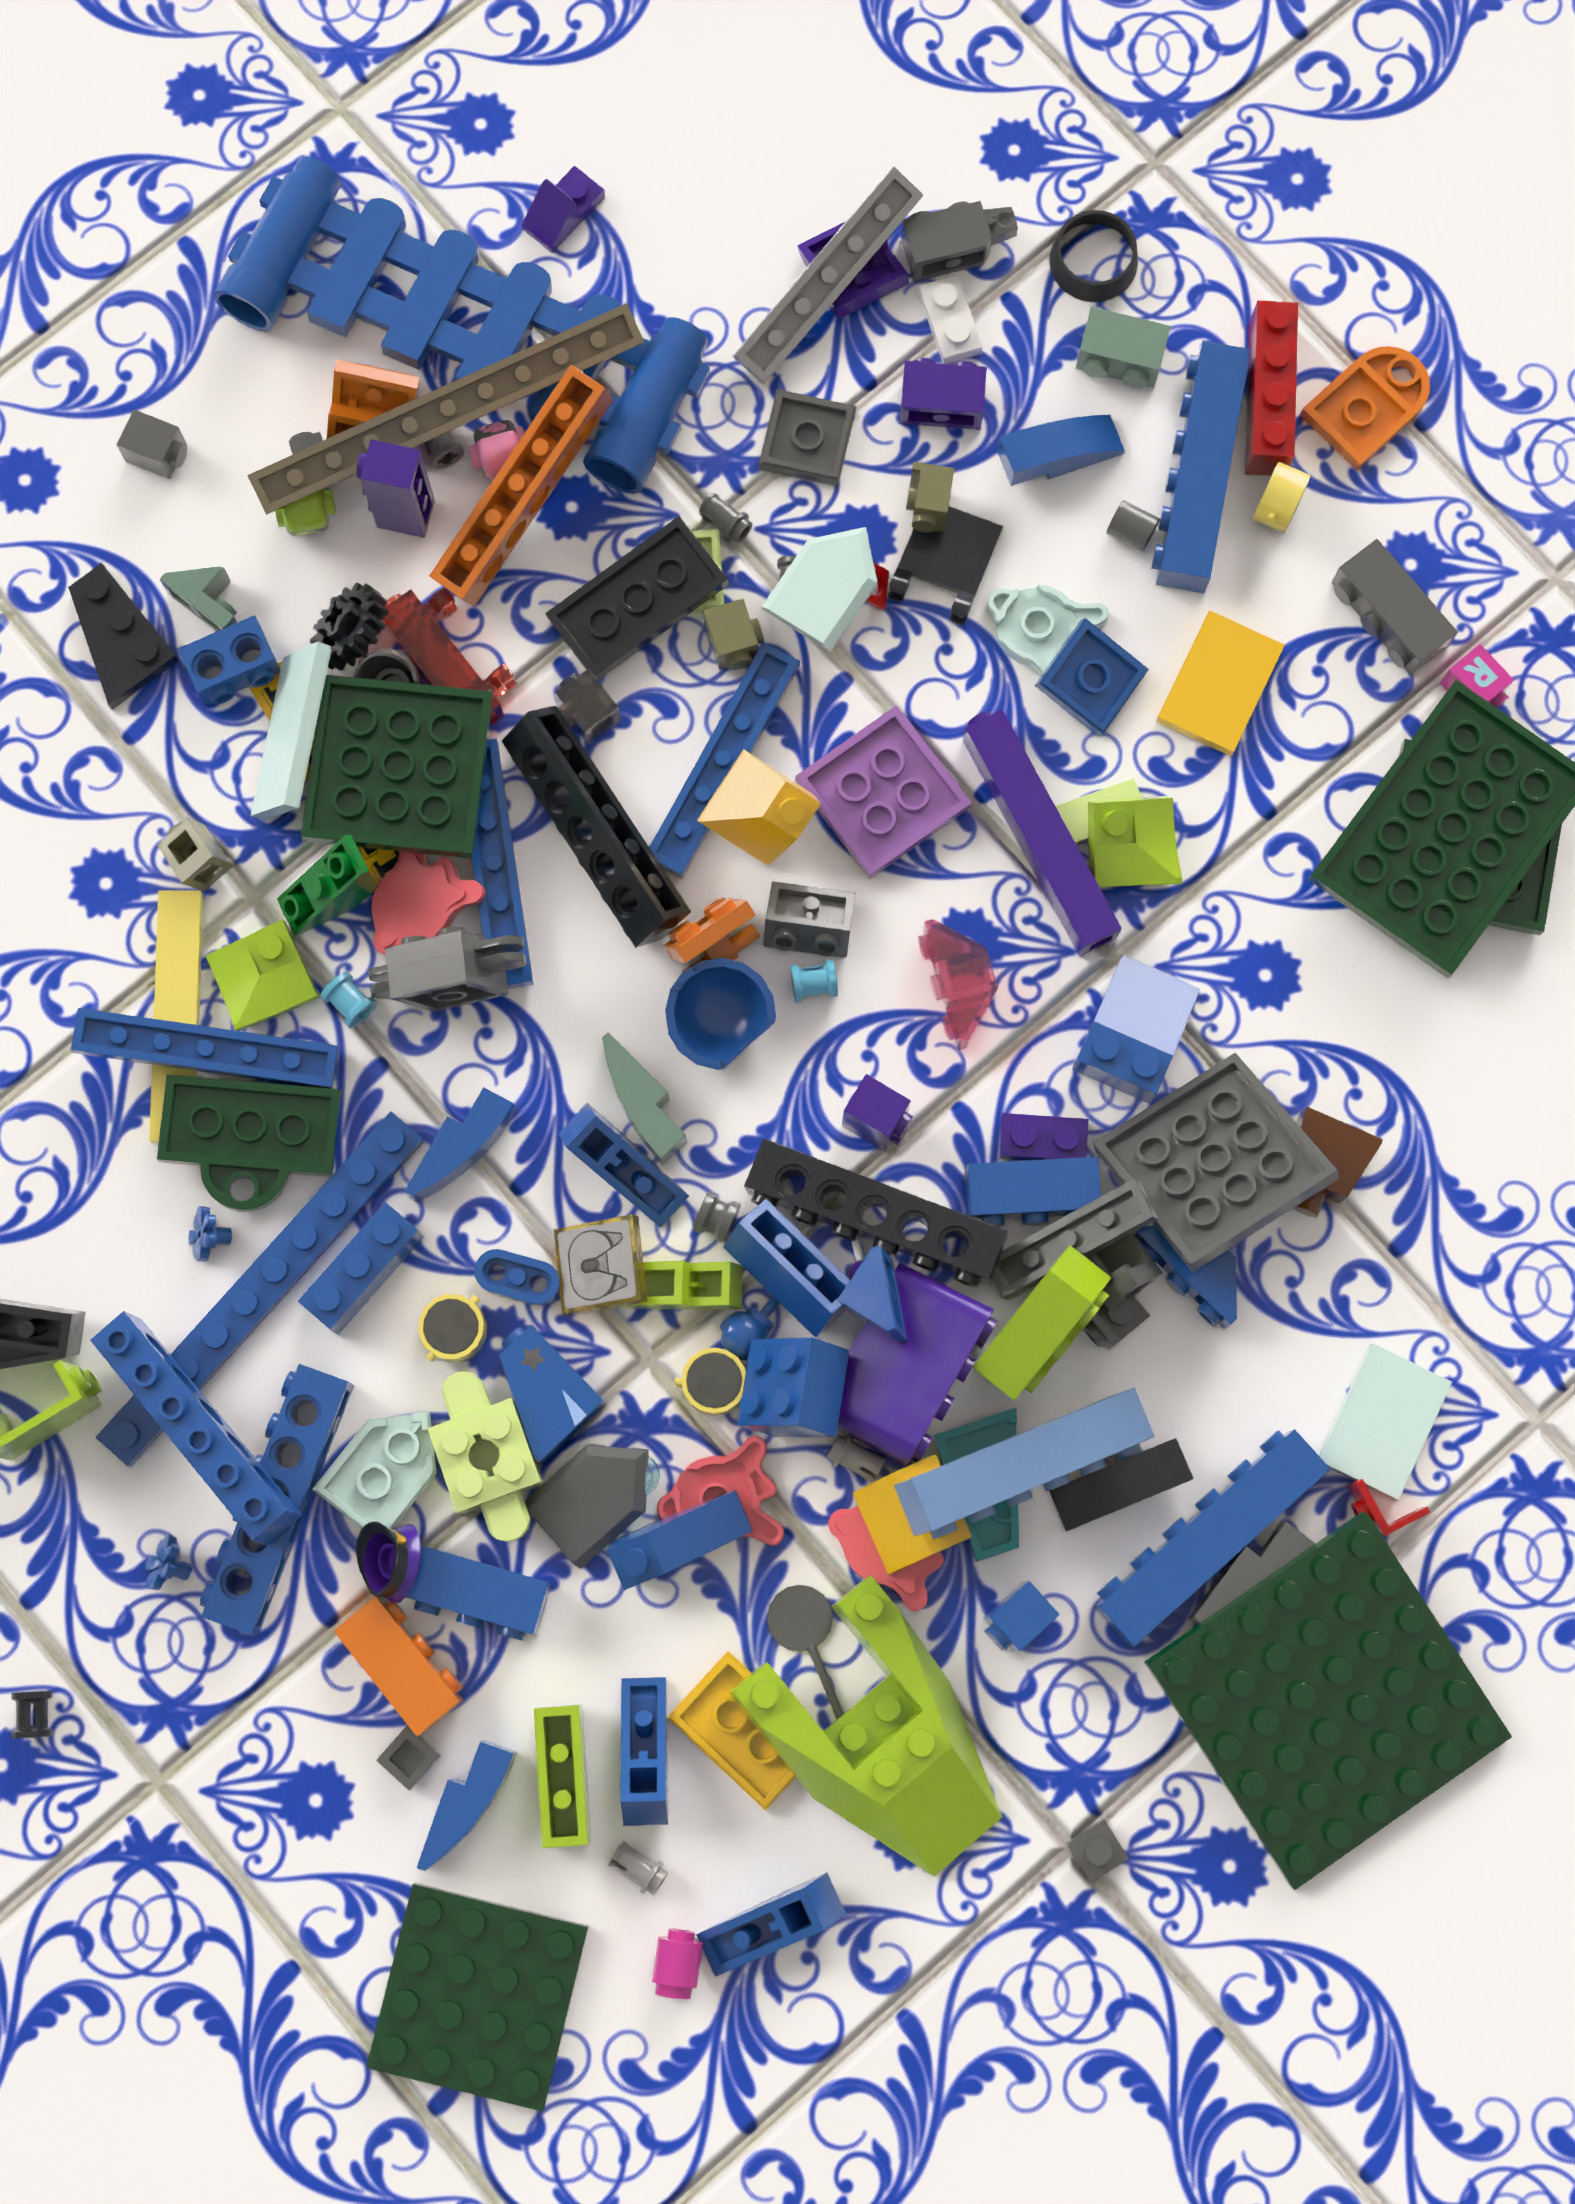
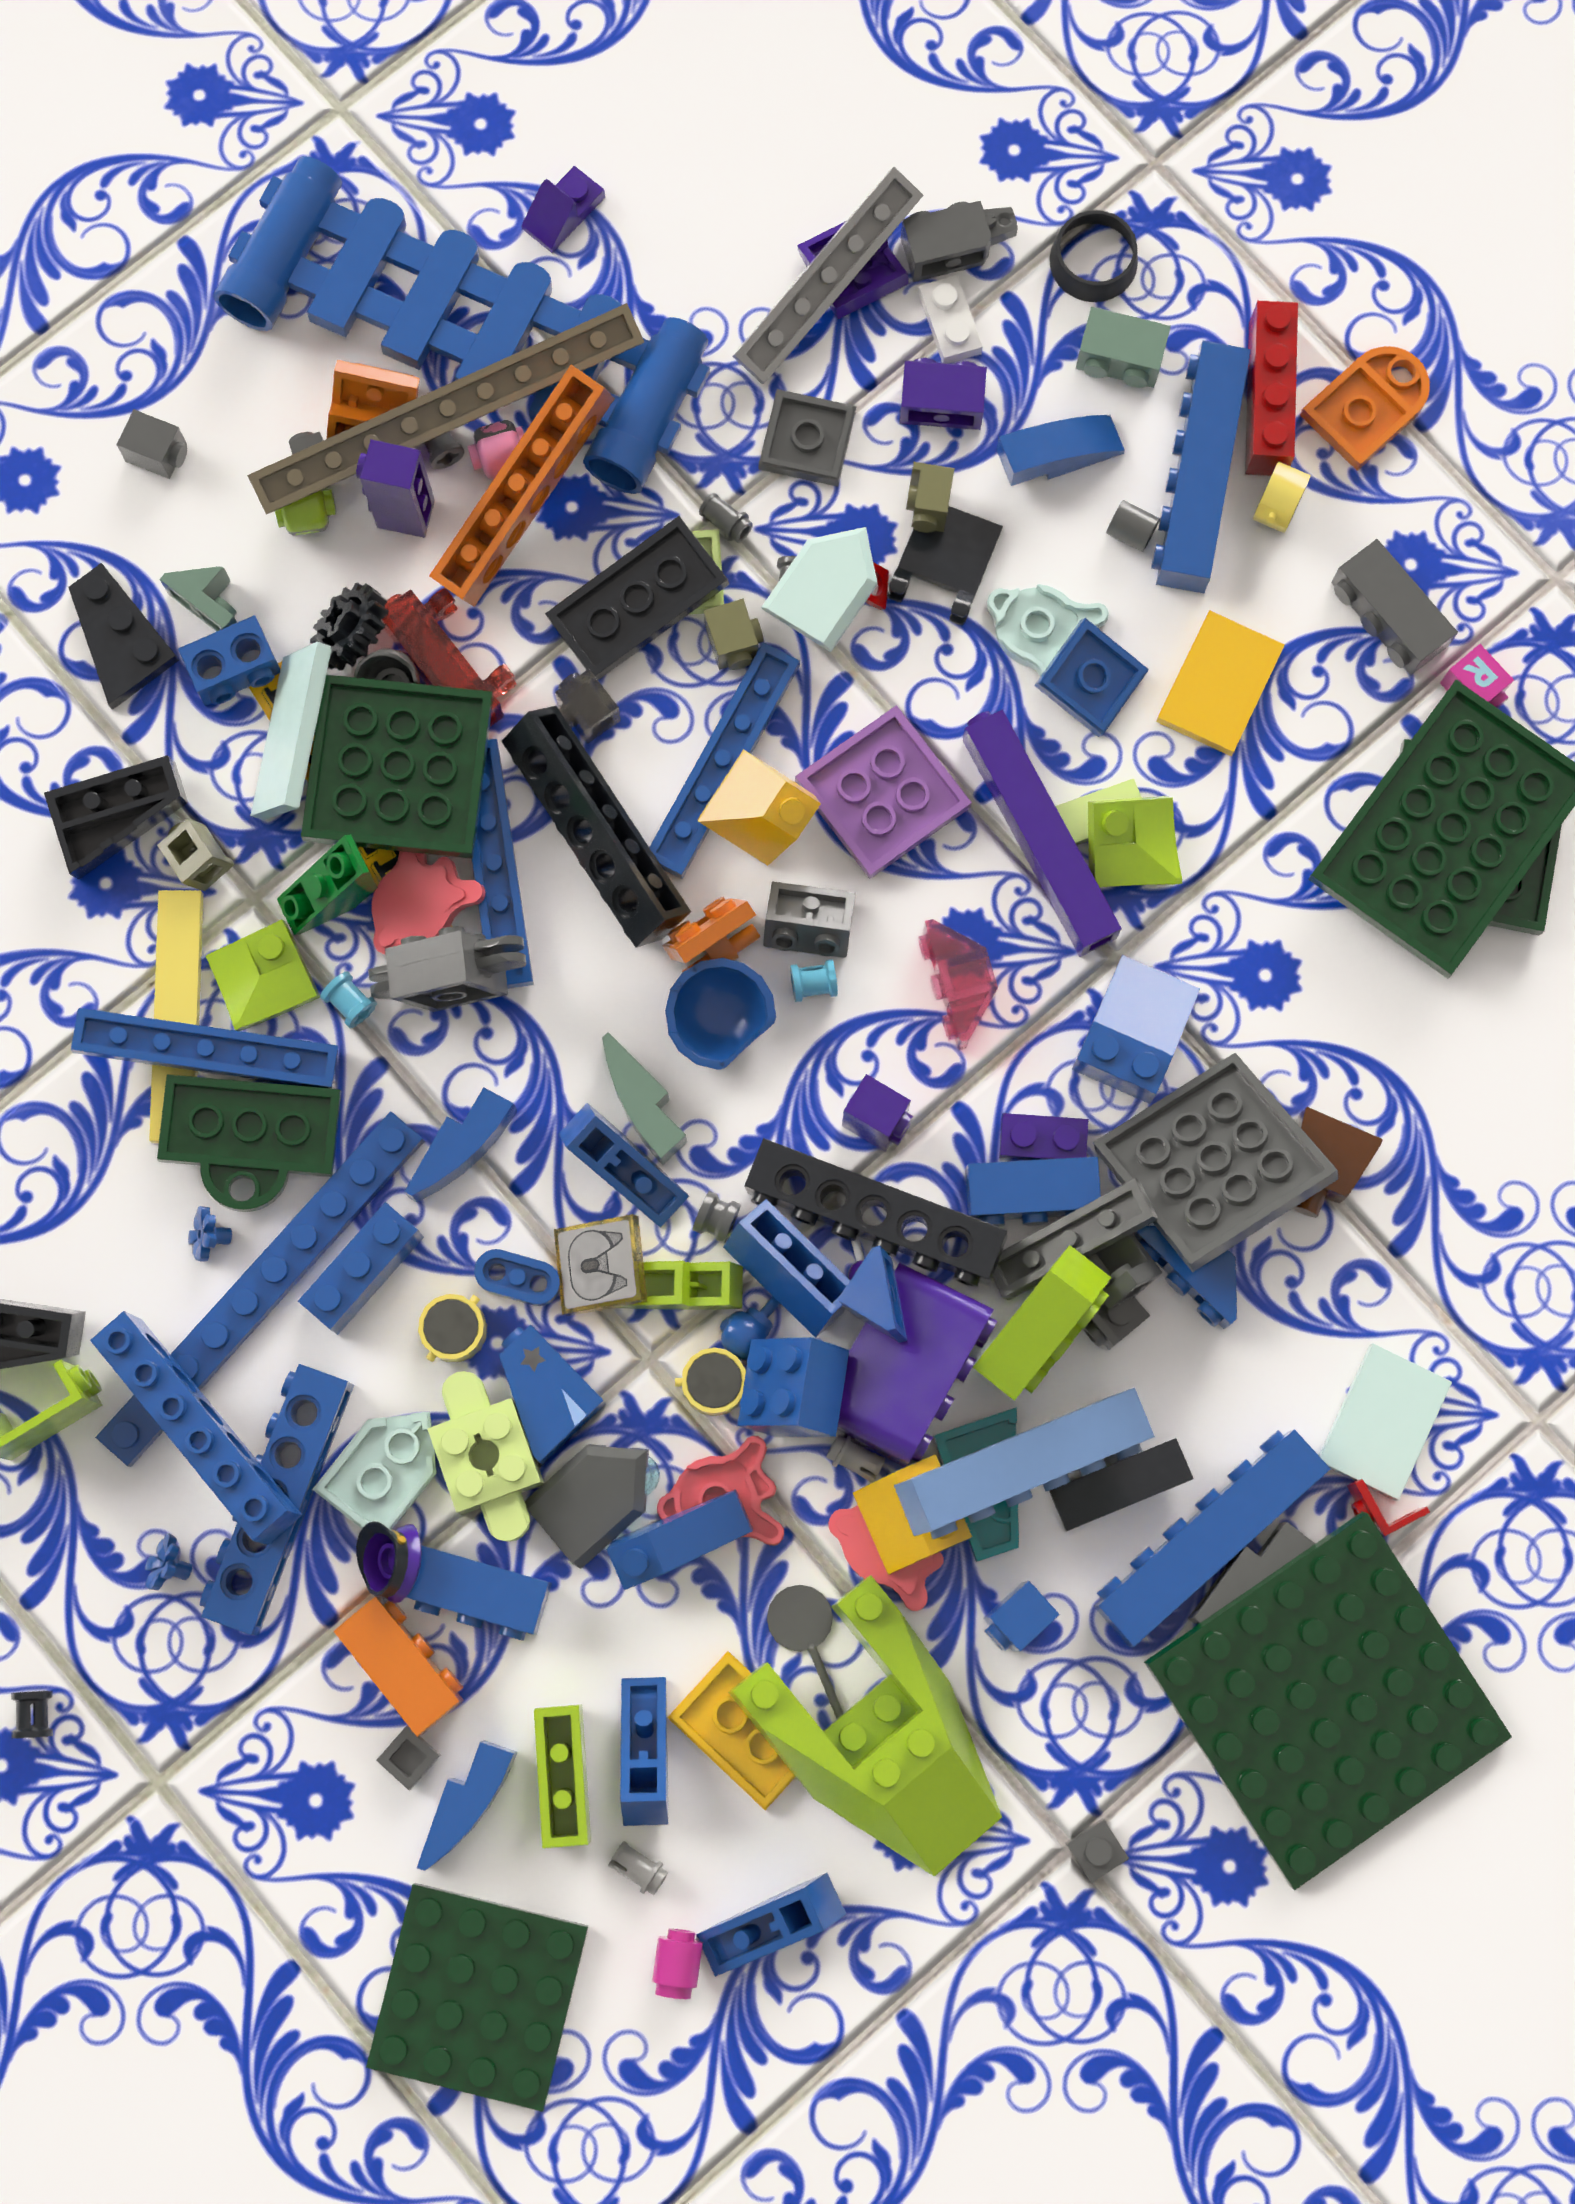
(112, 811): none -> black wedge

